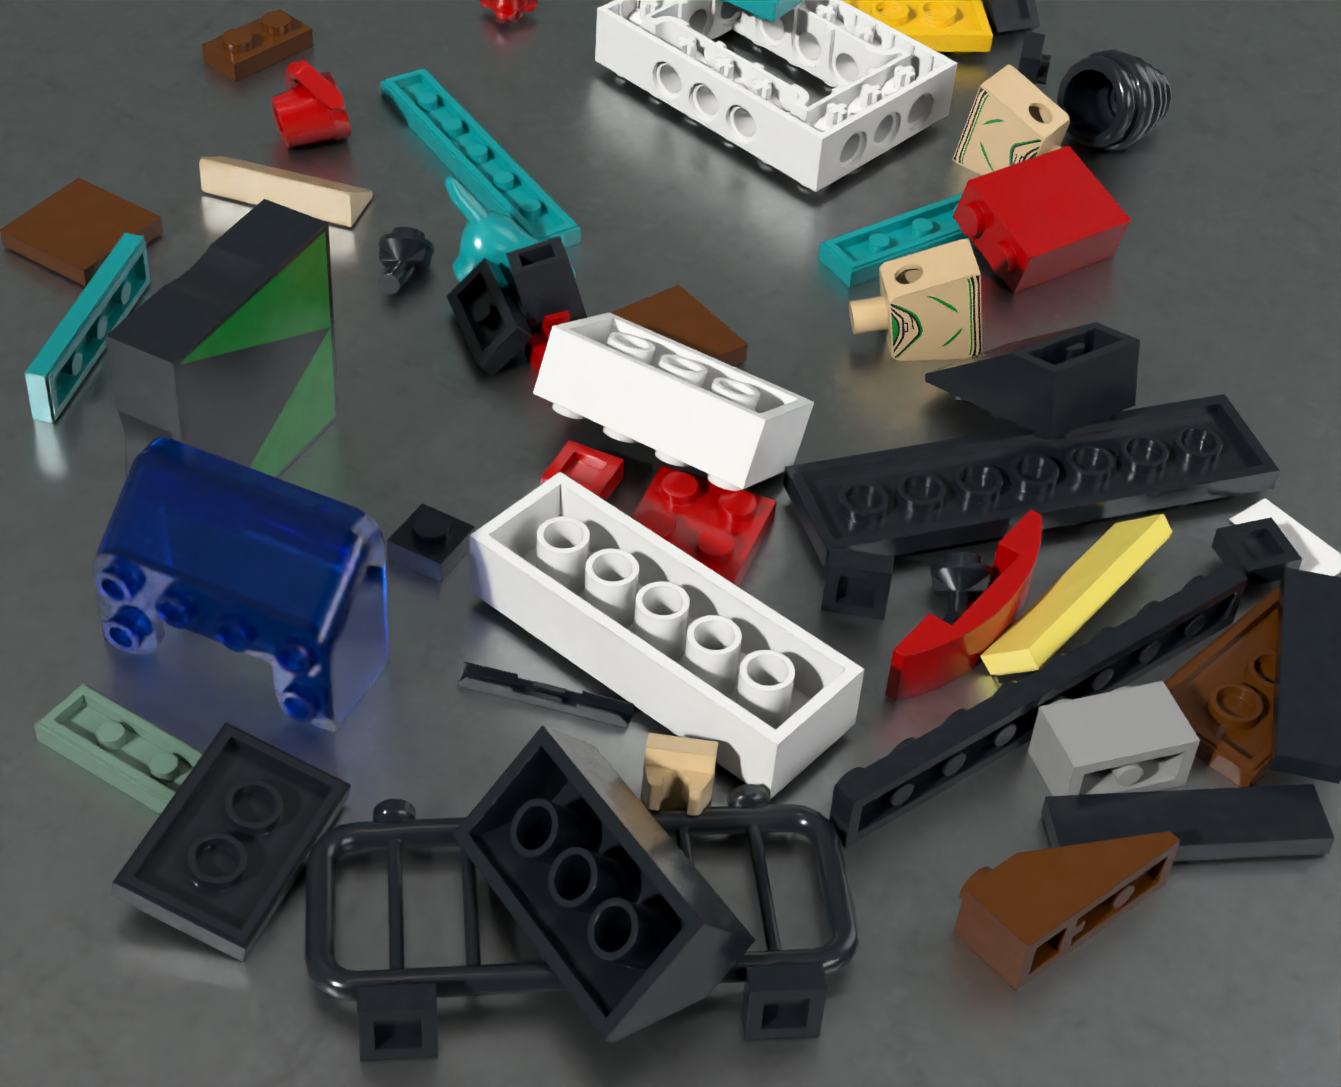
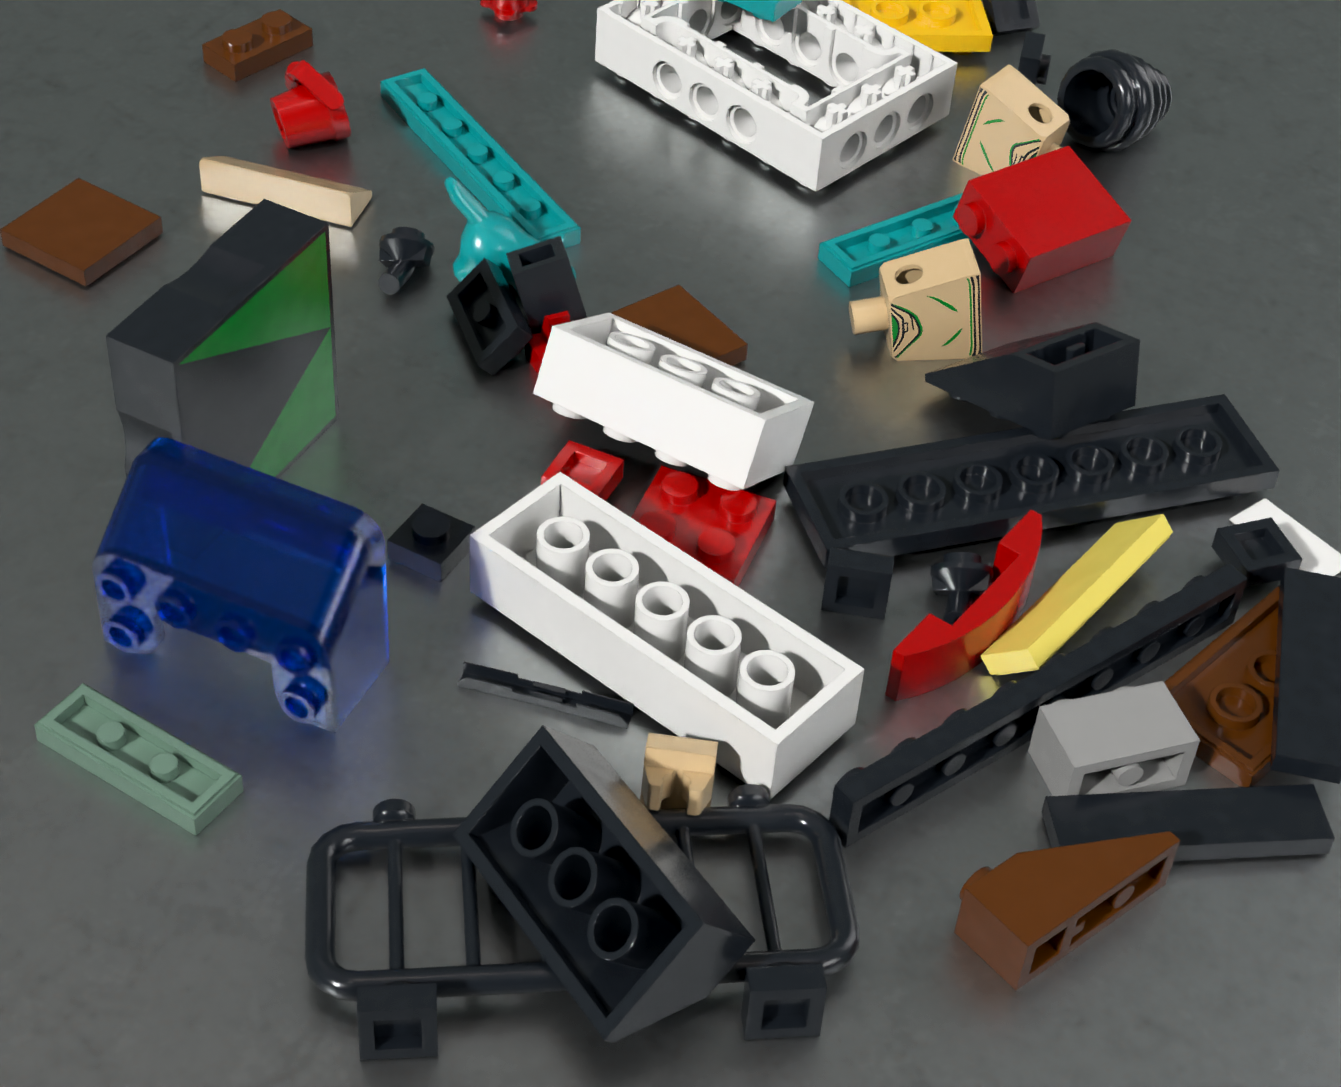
(83, 331): teal tile -> none
(231, 841): black tile -> none

